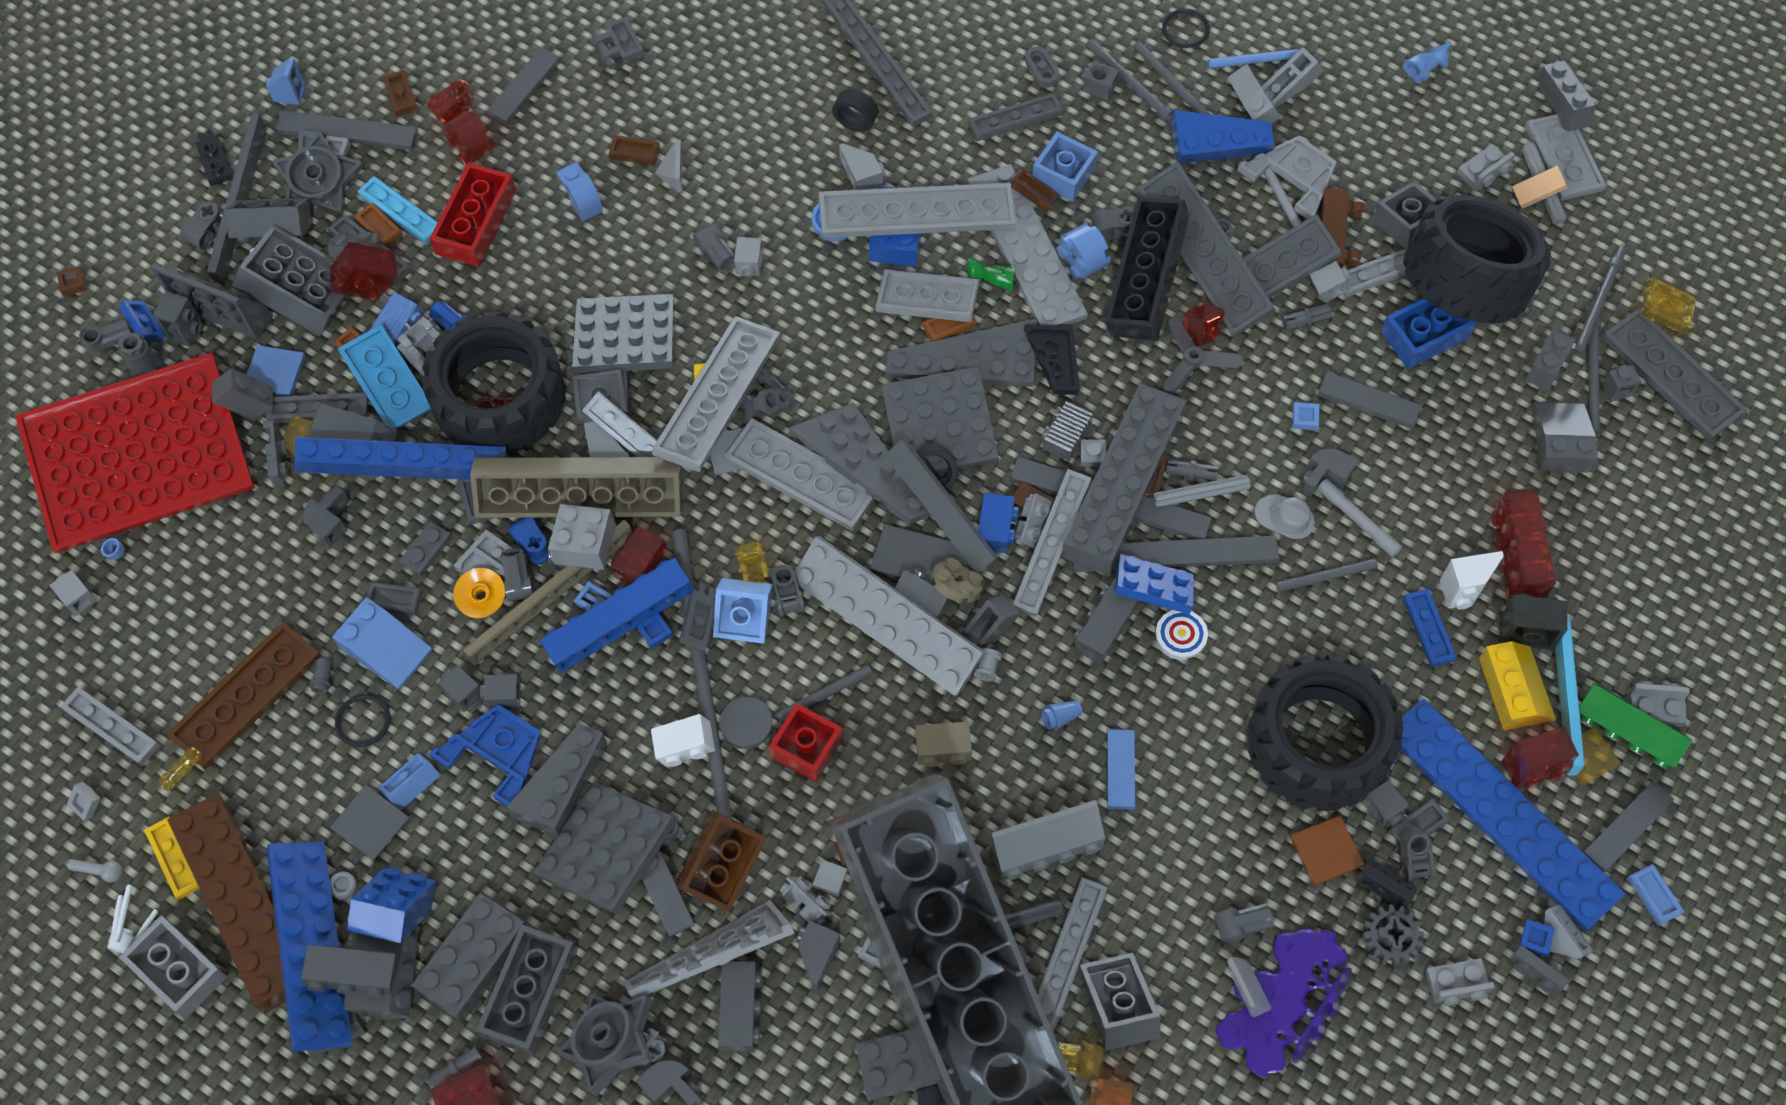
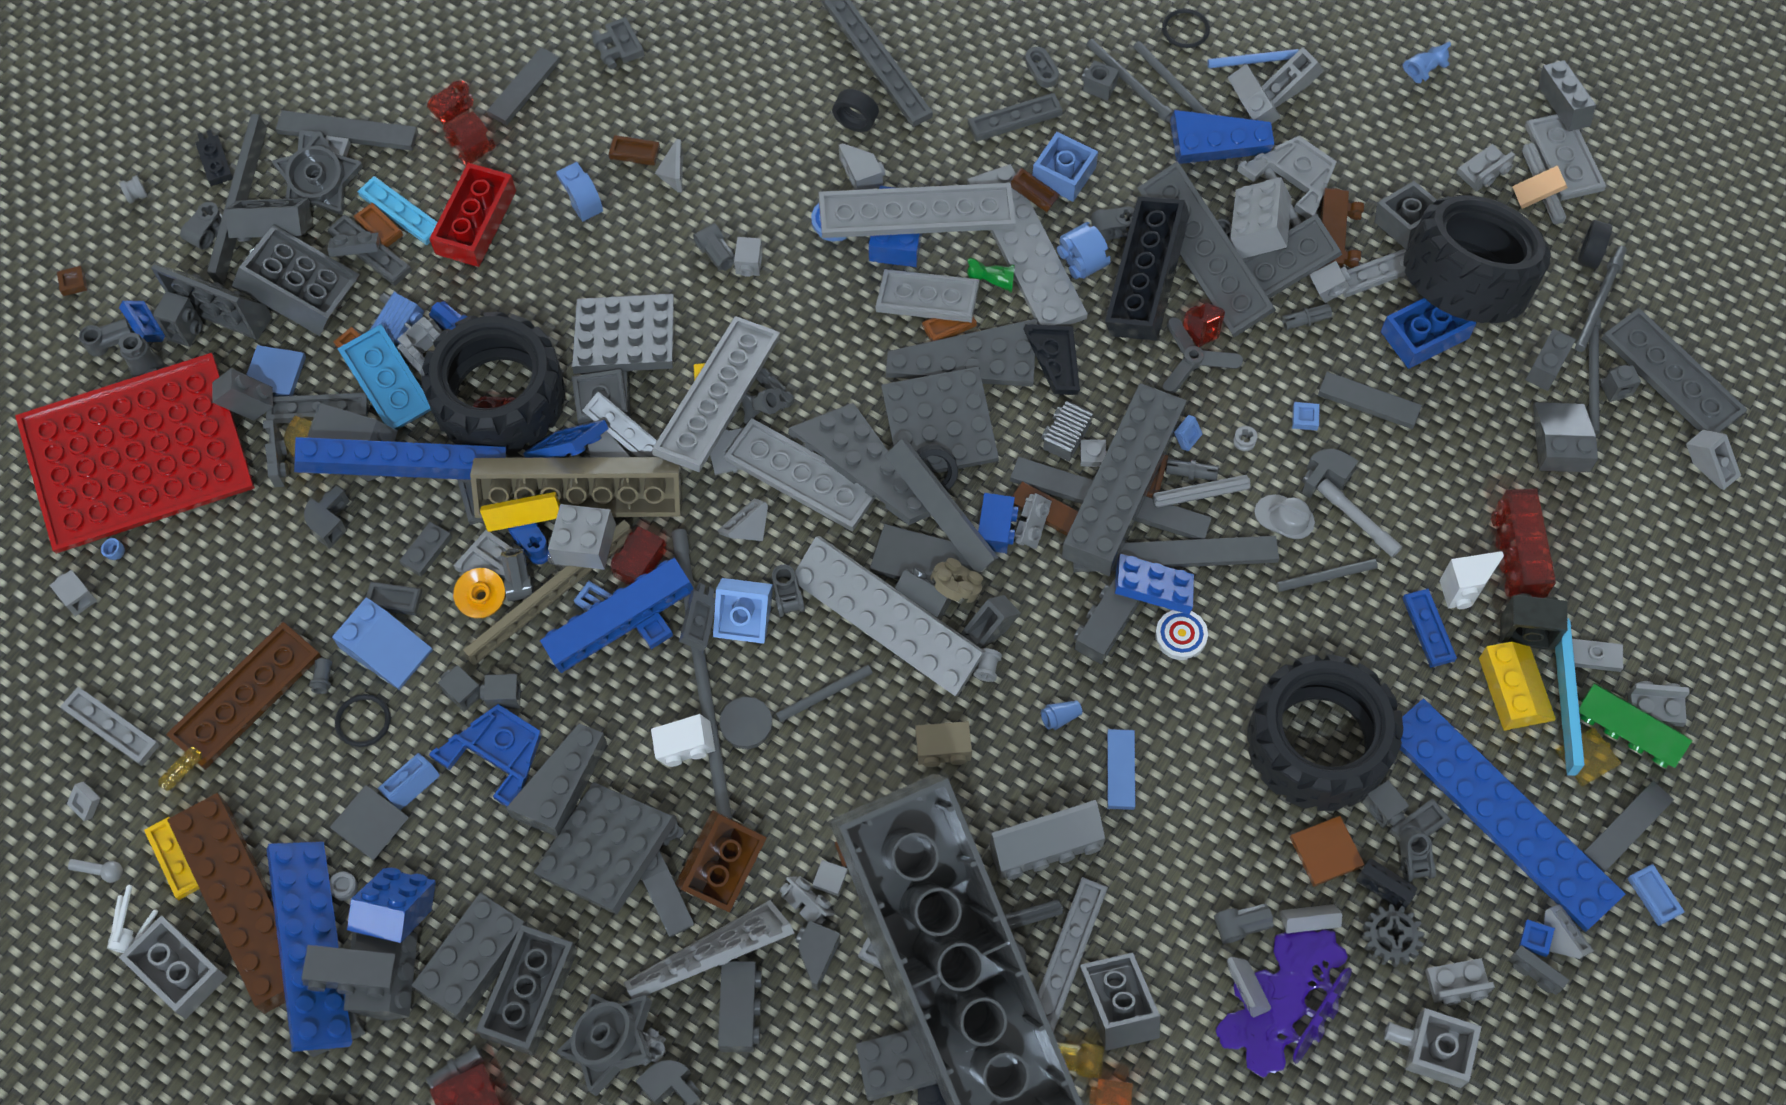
(133, 189): none -> light grey wheel
(286, 83): medium blue slope -> none
(363, 271): clear red brick -> none
(400, 93): reddish brown plate -> none
(520, 511): none -> yellow tile
(567, 441): none -> blue plate
(747, 523): none -> light grey slope
(748, 556): clear yellow brick -> none
(806, 742): red brick -> none
(1051, 543): light grey plate -> none
(1188, 433): none -> medium blue tile
(1240, 444): none -> light grey bush
(1261, 218): none -> light grey brick
(1311, 918): none -> light grey slope
(1438, 1046): none -> light grey brick
(1540, 758): clear red brick -> none
(1595, 244): none -> black tyre
(1598, 655): none -> light grey plate
(1668, 305): clear yellow plate -> none
(1714, 457): none -> light grey slope

